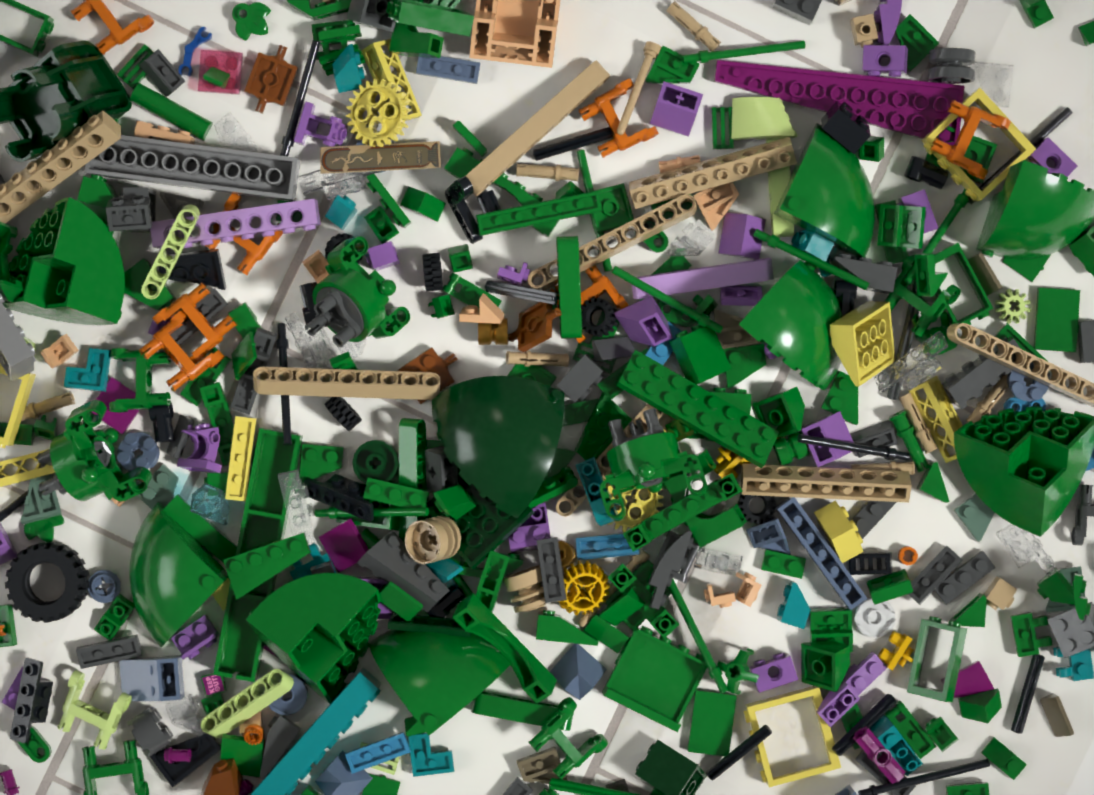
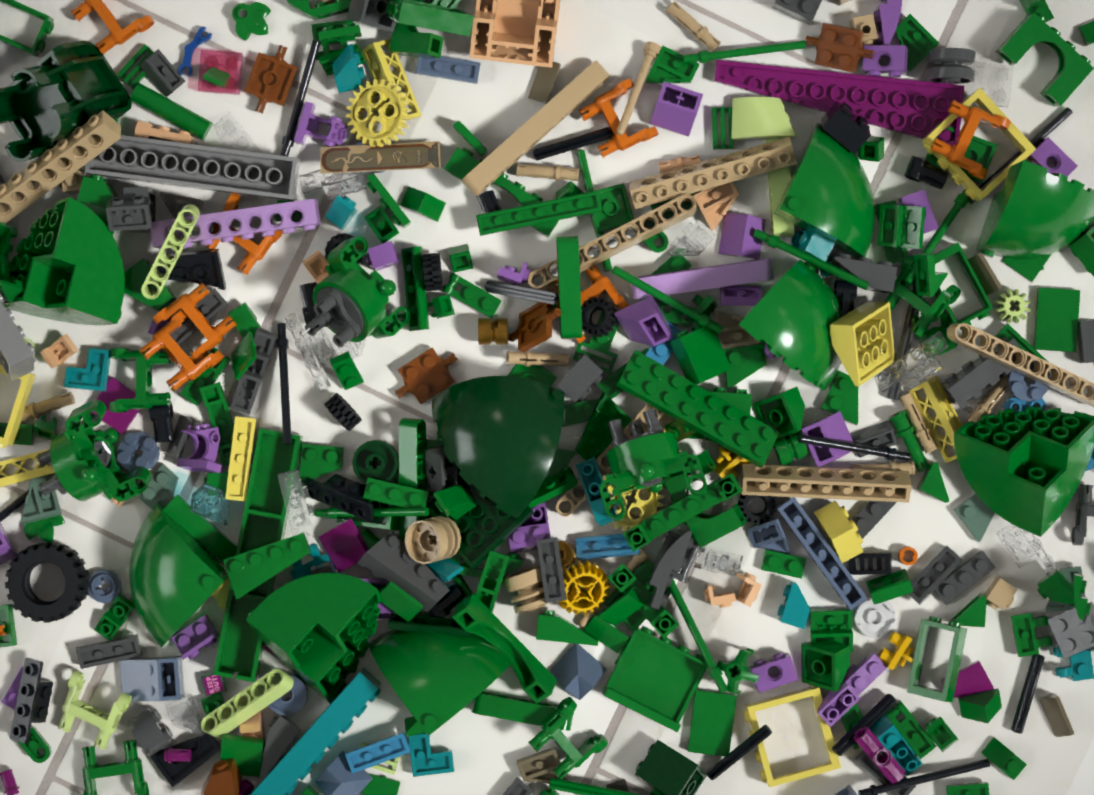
(73, 183): none -> tan brick
(253, 739): orange bush -> none
(346, 383): tan beam -> none
(415, 288): none -> green brick
(456, 196): black beam -> none
(486, 313): light nougat slope -> none
(544, 83): none -> dark tan slope
(612, 348): dark grey slope -> none
(839, 47): none -> dark orange plate
(1072, 66): none -> green arch

